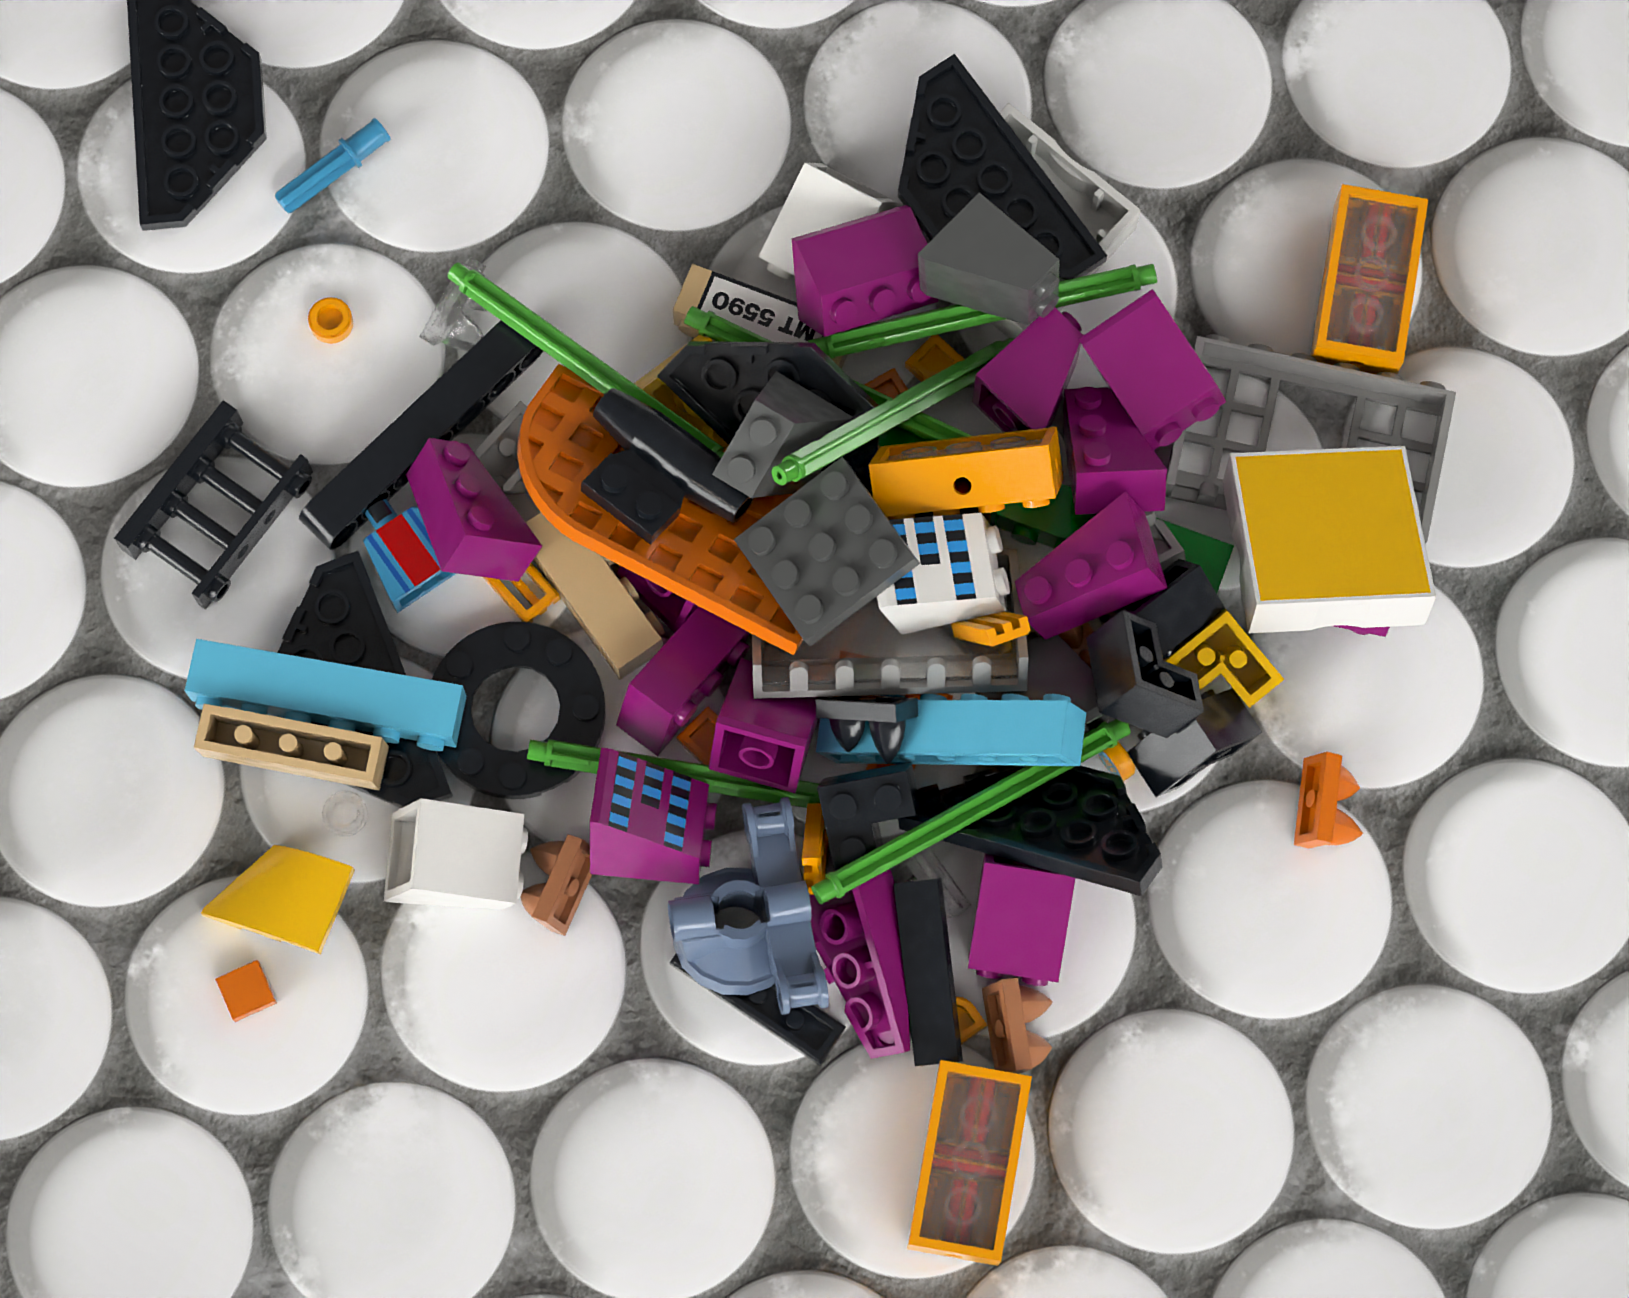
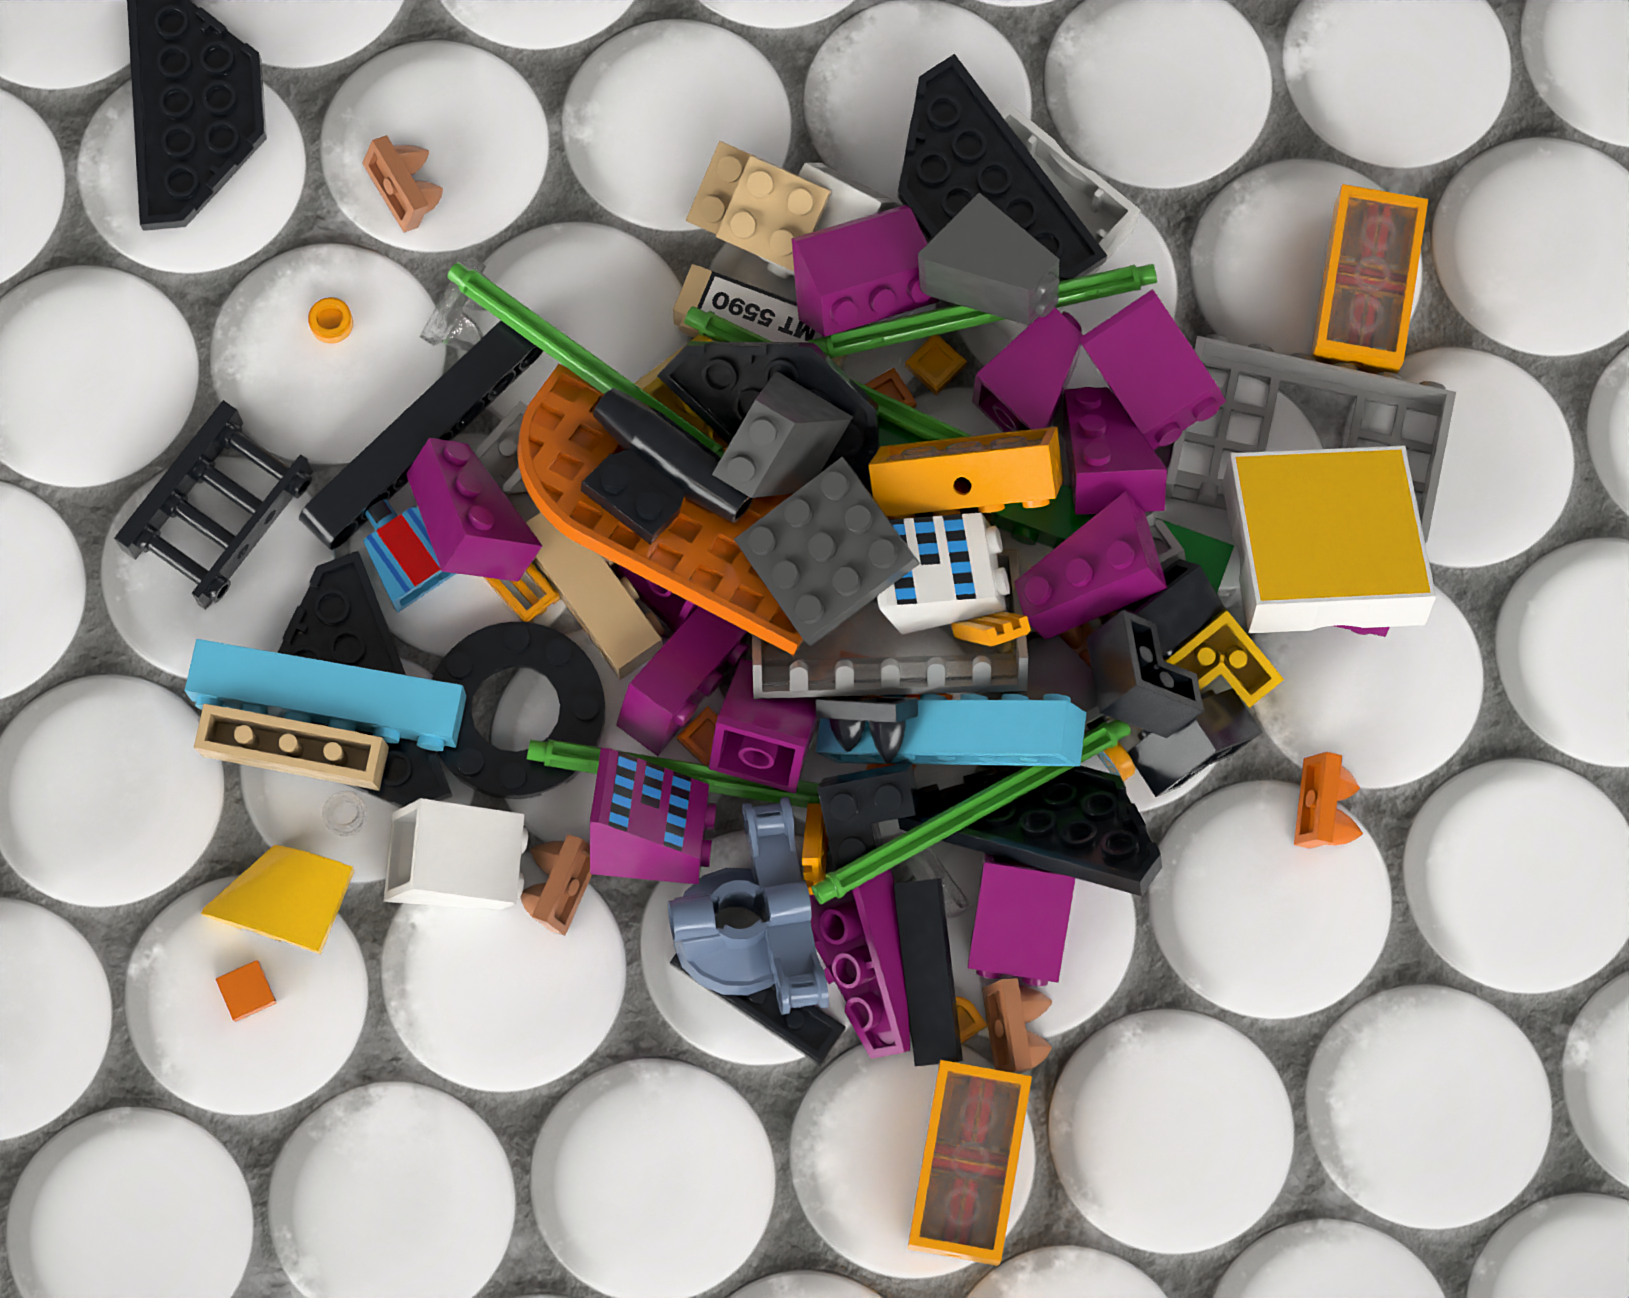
(332, 166): dark azure axle -> none
(391, 172): none -> nougat tile
(756, 204): none -> tan bracket
(884, 417): bright green piece -> none

